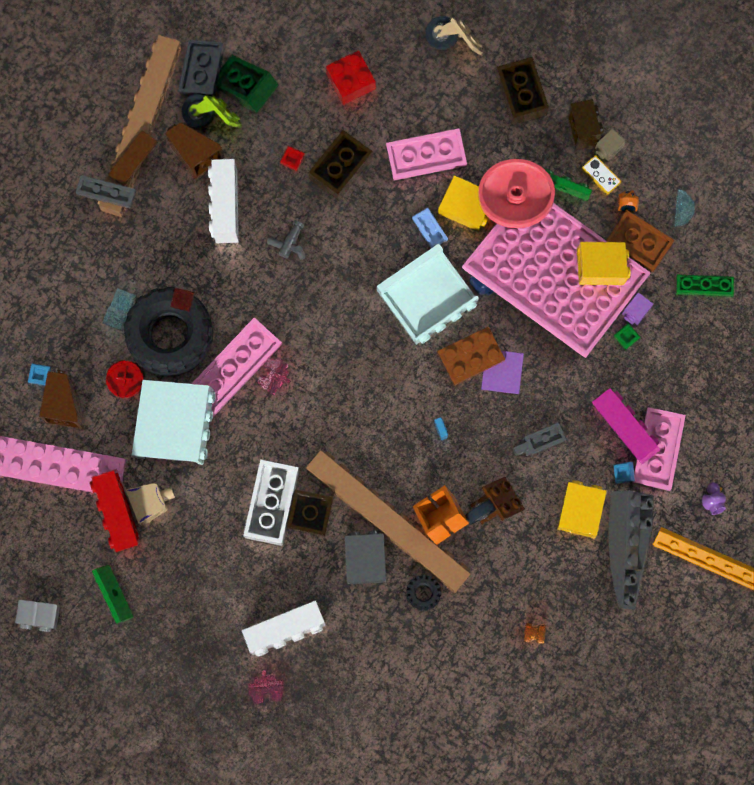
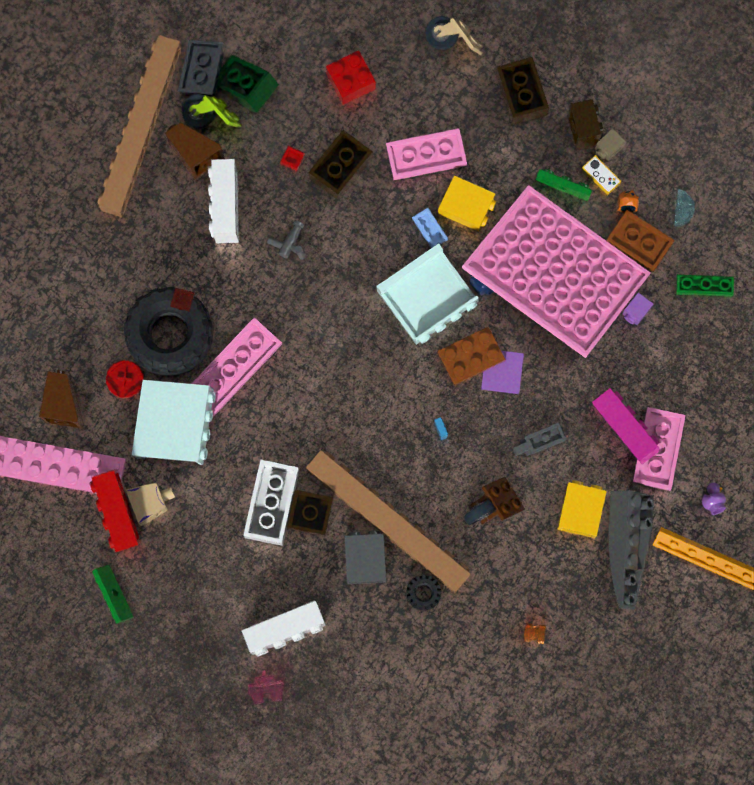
(38, 374): dark azure tile -> none
(38, 615): light grey brick -> none
(105, 191): dark grey plate -> none
(117, 312): clear light blue brick -> none
(133, 158): reddish brown tile -> none
(276, 377): clear pink hips -> none
(441, 520): orange piece -> none
(516, 193): coral dish -> none
(602, 263): yellow brick -> none
(624, 473): dark azure tile -> none
(626, 336): green tile -> none

